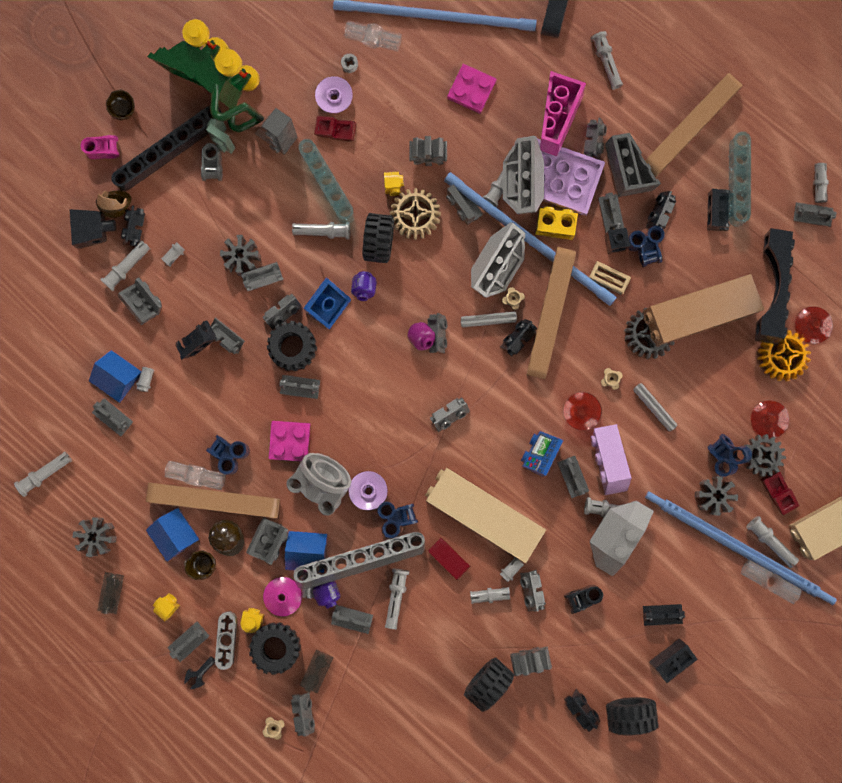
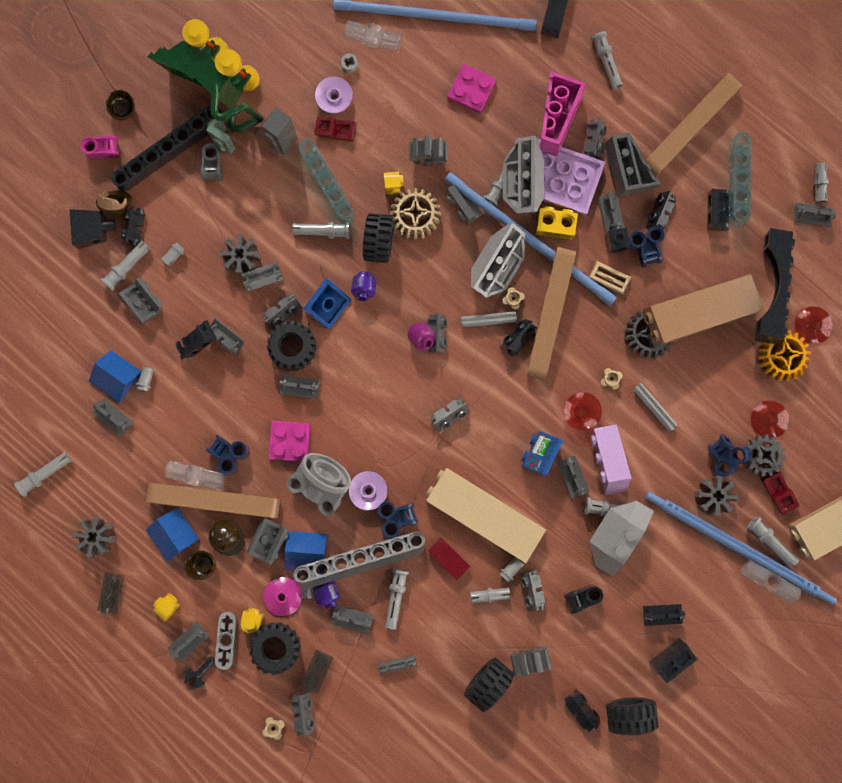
(398, 664): none -> dark grey axle

